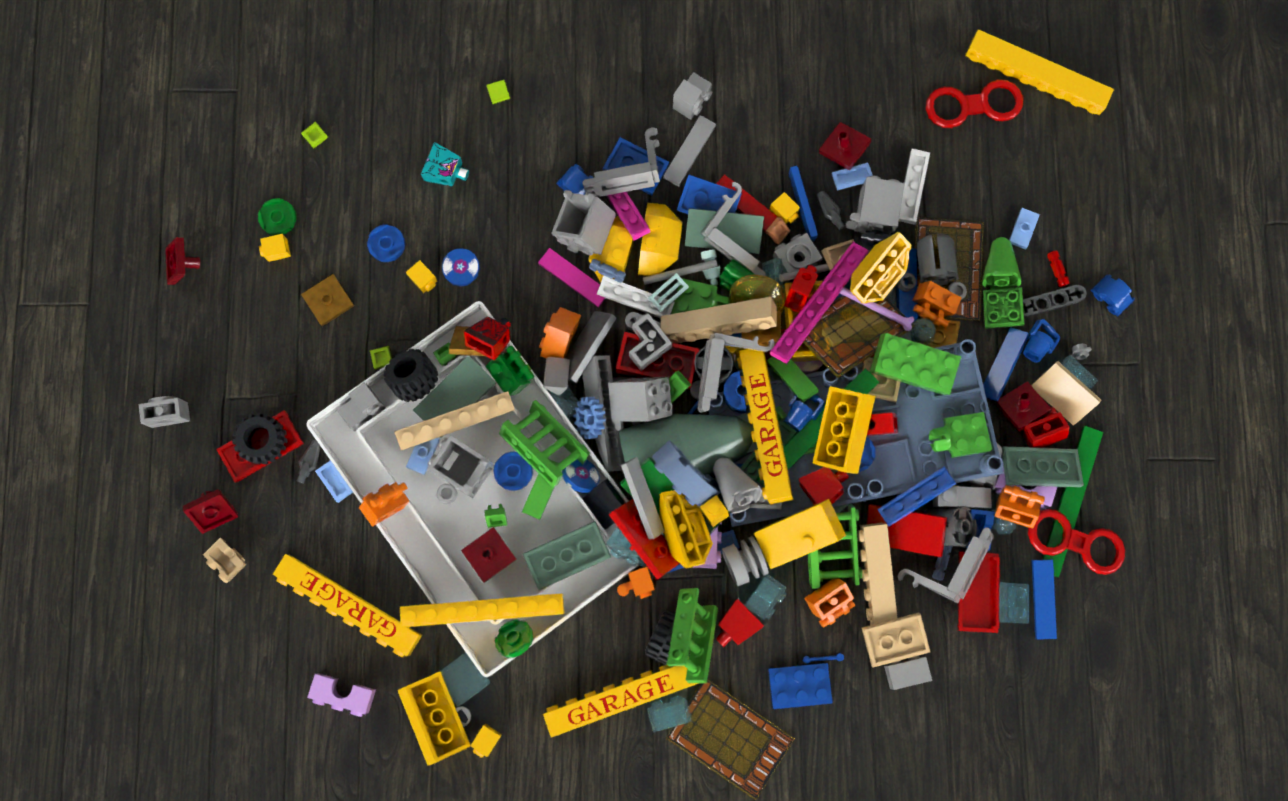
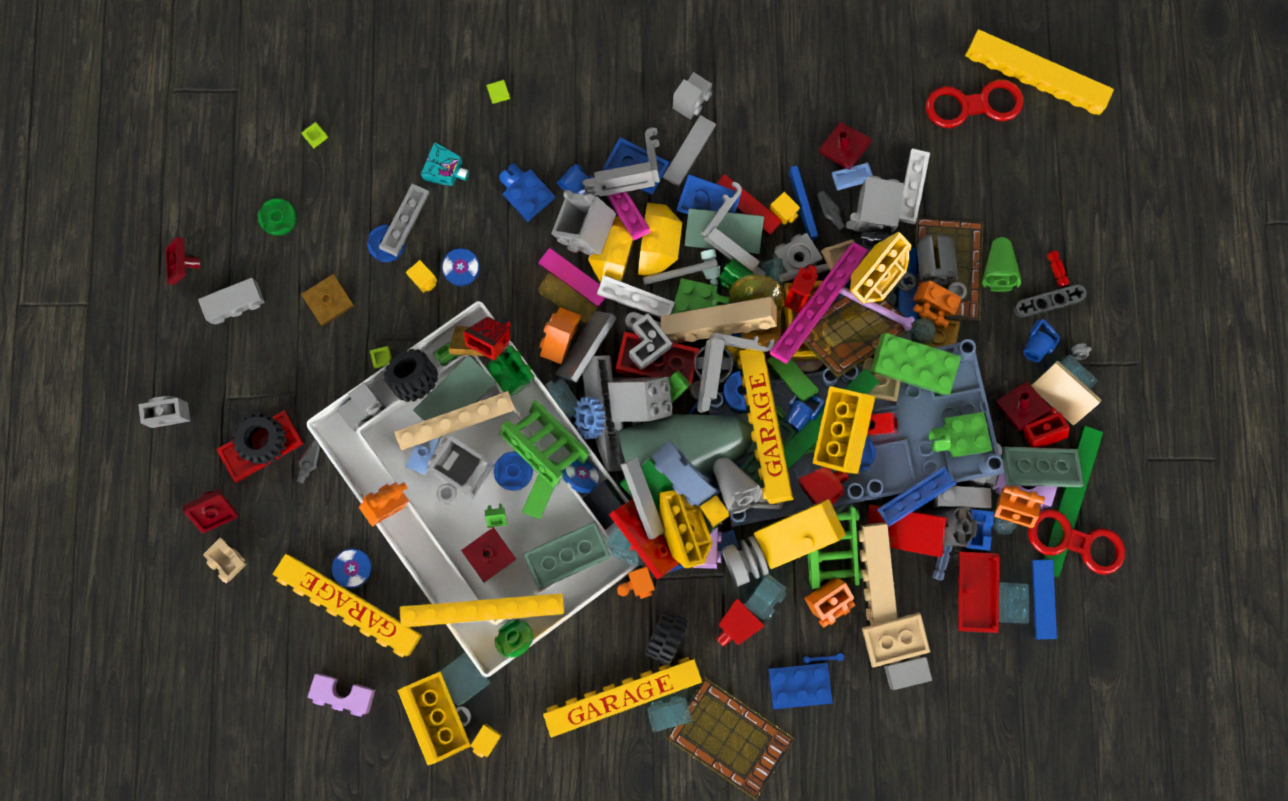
(231, 301): none -> light grey brick
(274, 247): yellow brick -> none
(334, 481): light blue plate -> none
(351, 568): none -> blue tile
(404, 220): none -> light grey plate
(525, 191): none -> blue plate
(556, 374): light grey slope -> none
(566, 297): none -> clear yellow slope
(607, 270): sand blue axle -> none
(680, 282): light aqua tile -> none
(702, 639): bright green fence -> none
(778, 230): nougat tile -> none
(965, 572): light grey hinge -> none
(1003, 307): bright green tile -> none
(1004, 363): tile -> none
(1024, 228): light blue plate -> none
(1114, 293): blue cylinder -> none

